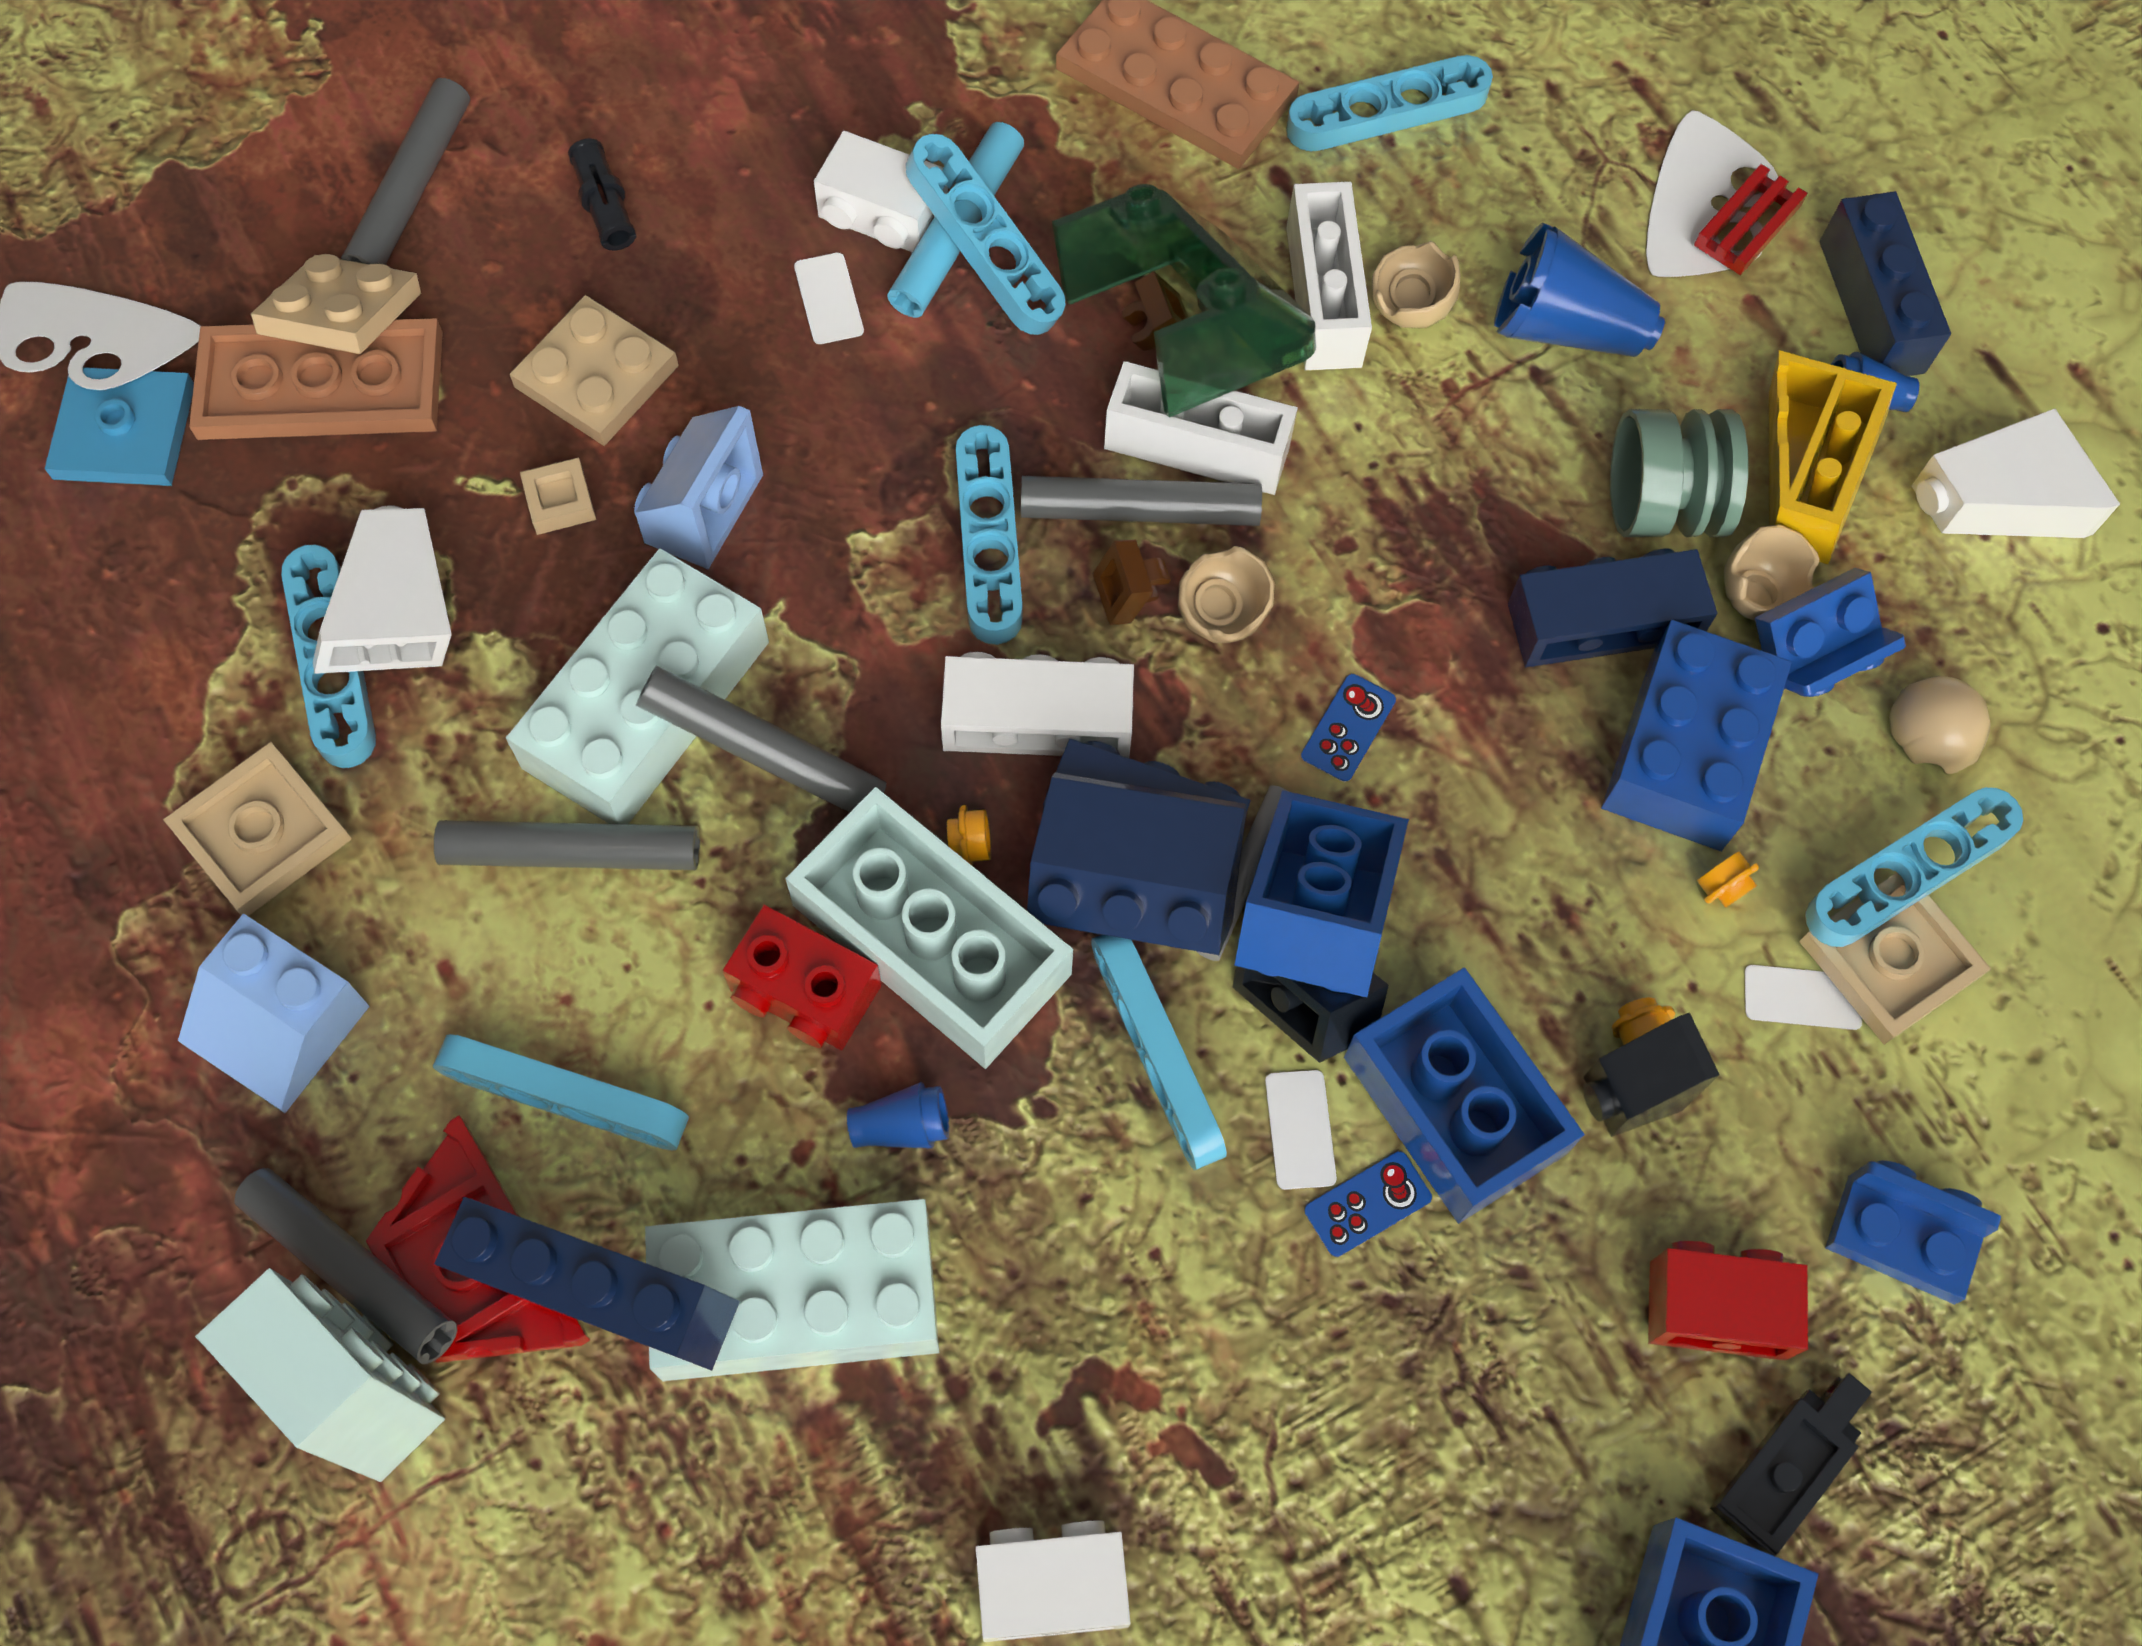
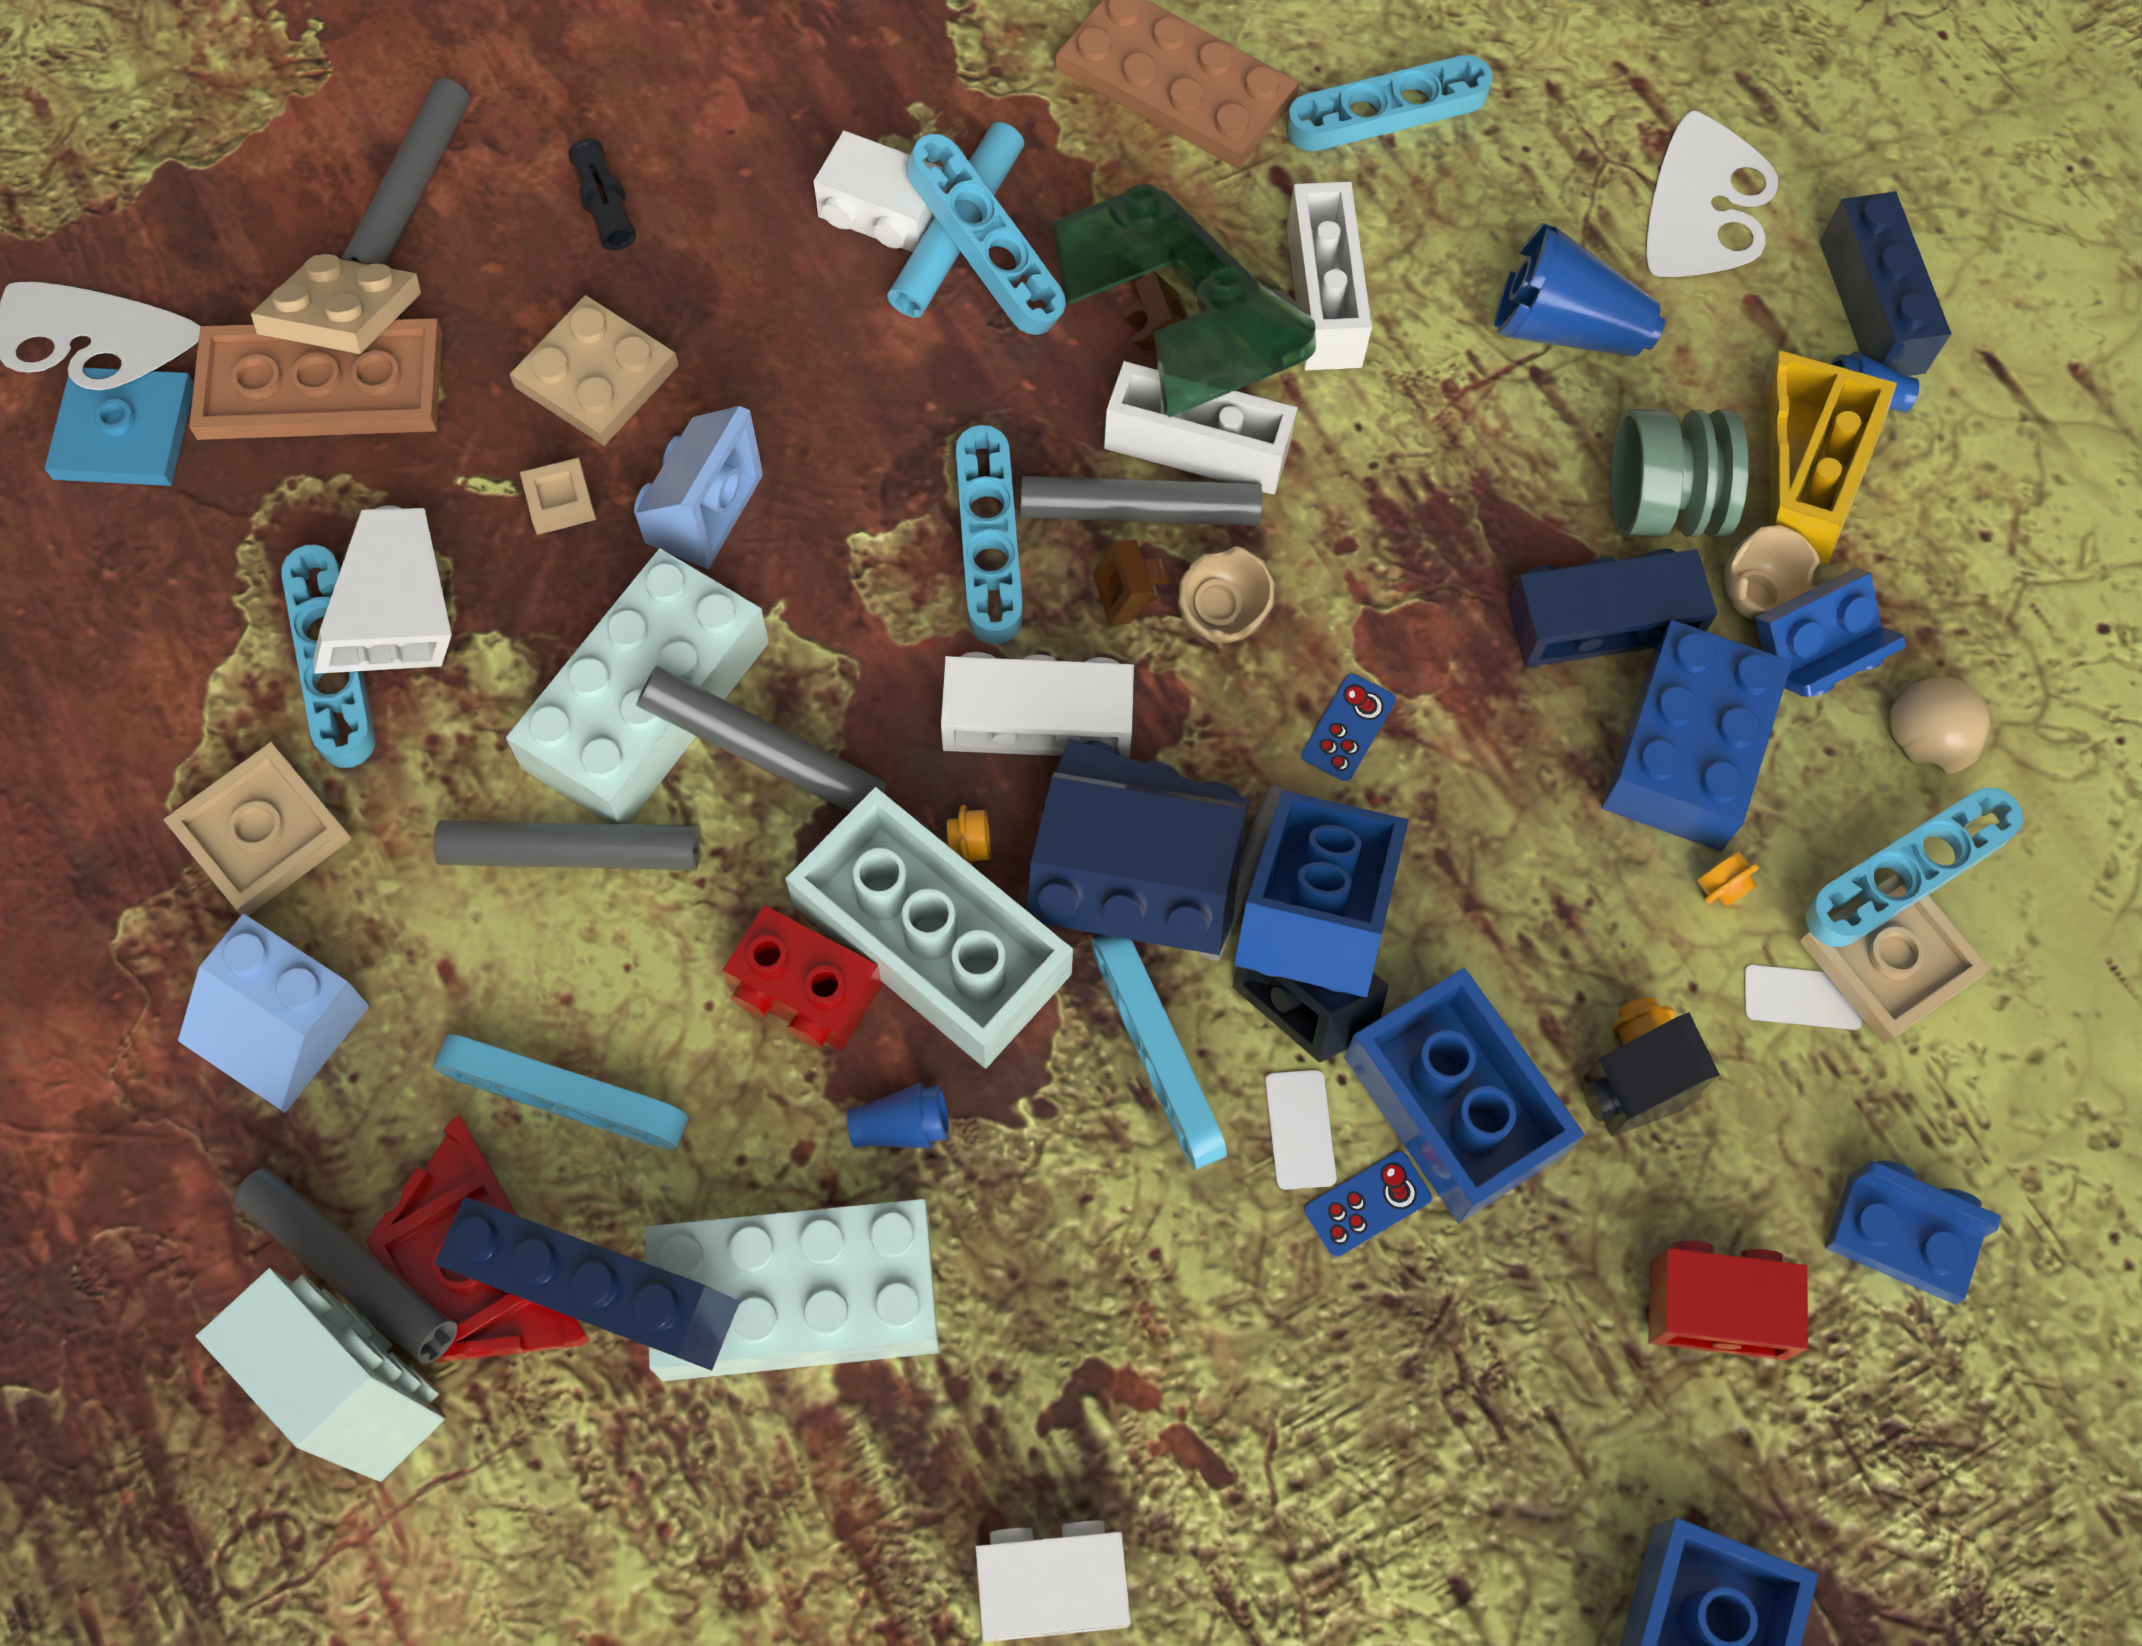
(828, 298): white sticker -> none
(1416, 285): tan hair -> none
(1771, 192): red tile -> none
(1793, 1465): black hinge -> none
(2017, 484): white slope -> none

